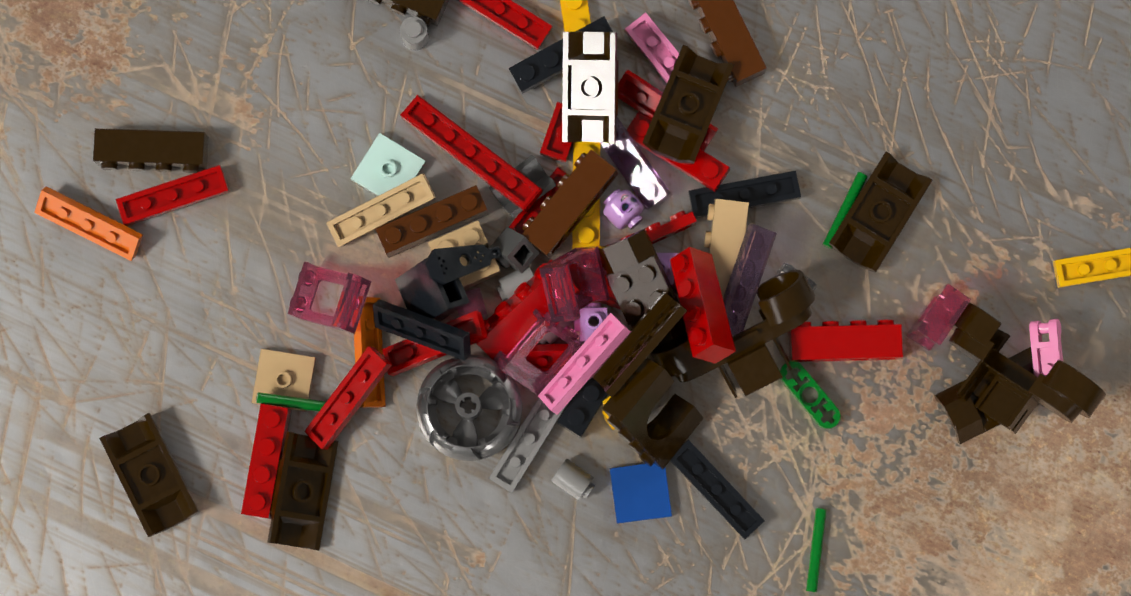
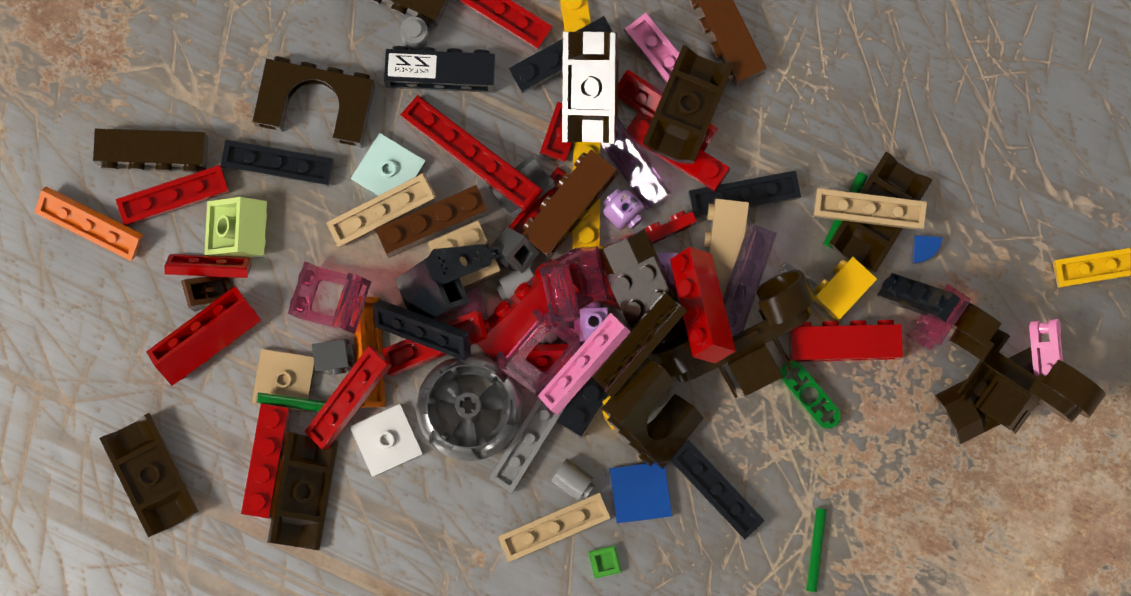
(203, 336): none -> red brick
(204, 290): none -> reddish brown slope
(207, 265): none -> red tile
(235, 227): none -> yellowish green slope
(277, 163): none -> black plate
(284, 79): none -> dark brown arch
(333, 356): none -> dark grey brick
(386, 440): none -> white plate
(439, 69): none -> black brick
(553, 527): none -> tan plate
(604, 562): none -> bright green tile
(844, 288): none -> yellow brick
(869, 209): none -> tan plate
(918, 297): none -> black plate
(925, 247): none -> blue tile

